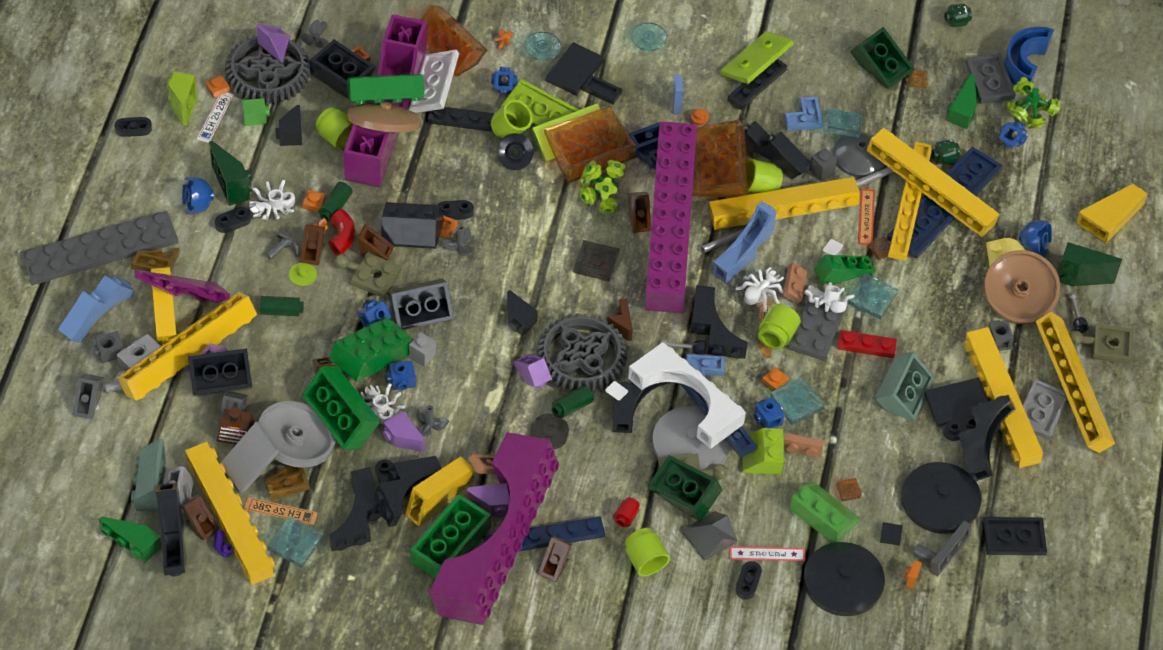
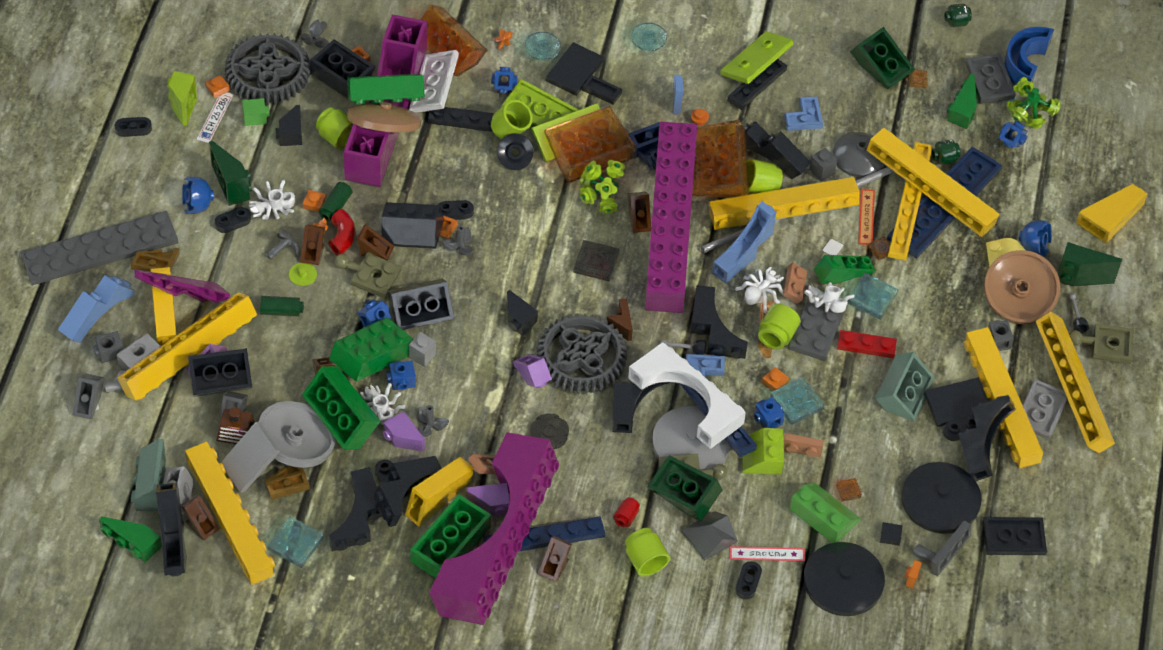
(220, 546): dark purple arm -> none
(273, 40): medium lavender slope -> none
(280, 510): clear orange sticker -> none
(572, 402): dark green brick -> none
(616, 390): white sticker -> none
(843, 122): clear light blue plate -> none

